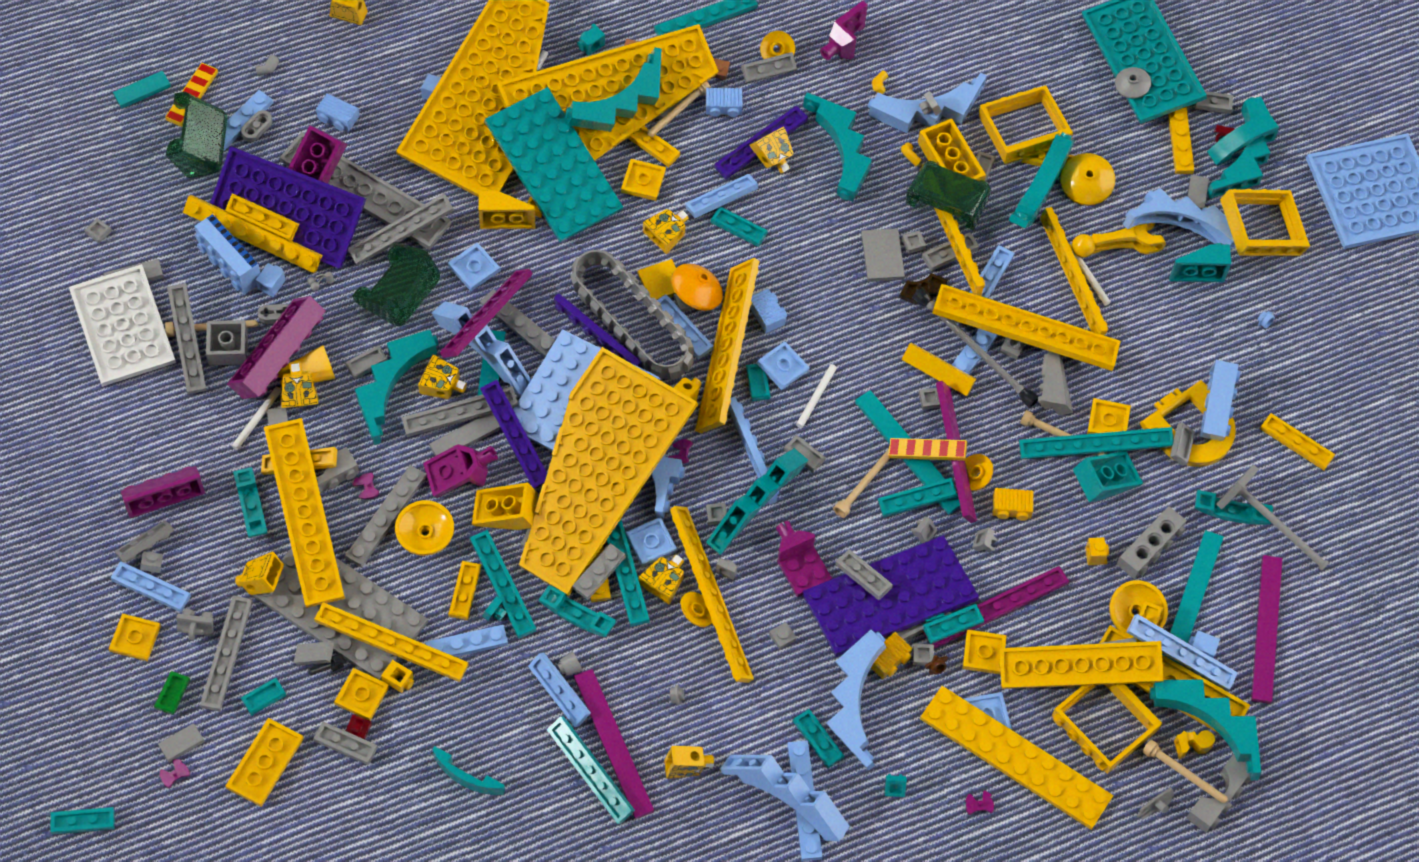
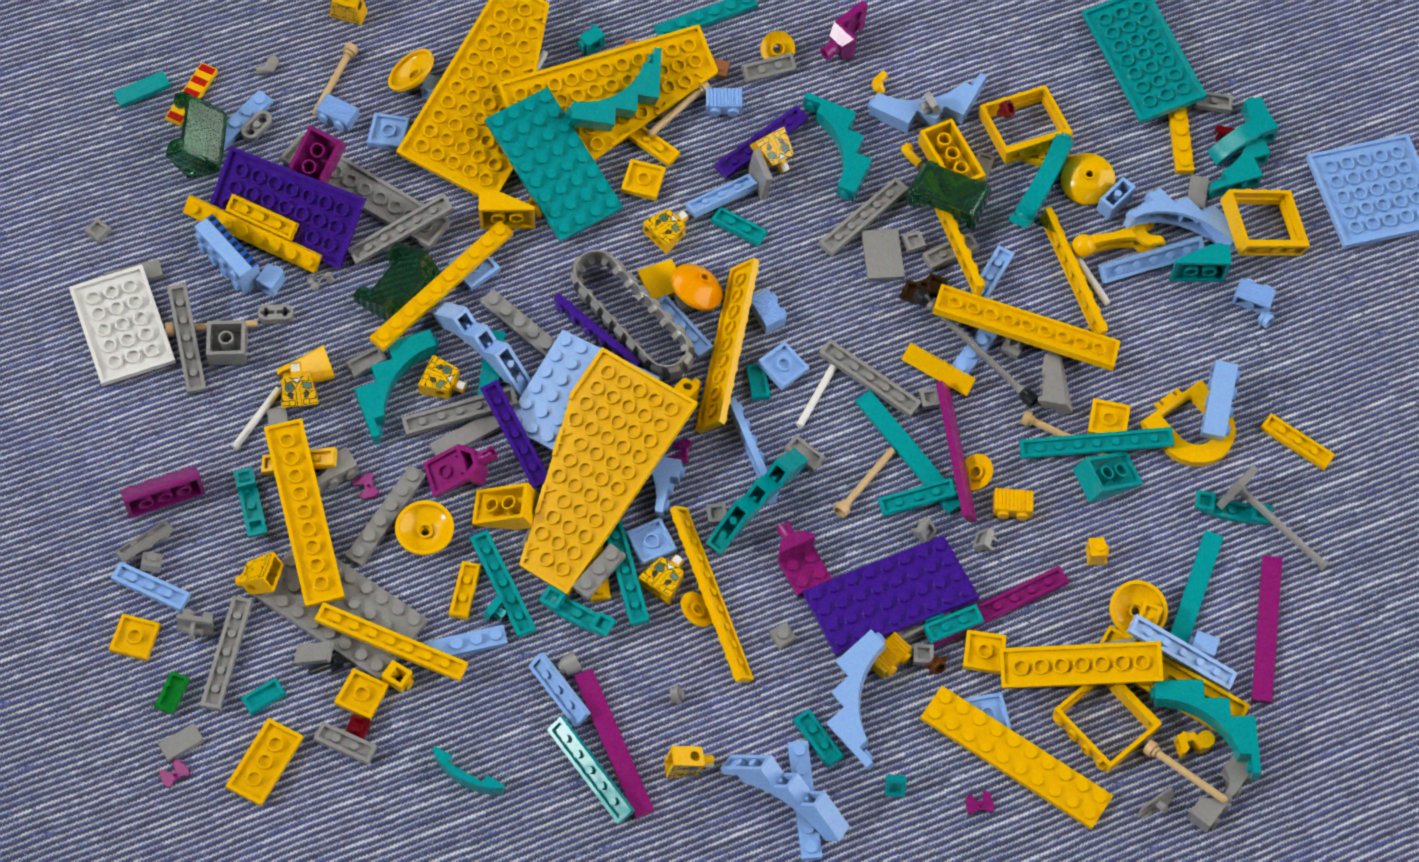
(82, 820): teal plate -> none
(276, 348): magenta brick -> none
(349, 51): none -> tan piece
(387, 131): none -> light blue tile
(411, 70): none -> yellow dish
(441, 286): none -> yellow plate
(486, 313): magenta tile -> none
(726, 568): light grey plate -> none
(760, 172): none -> light grey tile
(863, 216): none -> light grey plate
(864, 574): light grey plate -> none
(870, 378): none -> light grey plate
(927, 449): tile -> none
(1006, 109): none -> dark red tile
(1116, 198): none -> light blue brick
(1130, 88): light grey dish -> none
(1148, 259): none -> light blue plate
(1168, 520): light grey brick -> none
(1182, 444): light grey tile -> none
(1253, 295): none -> light blue brick

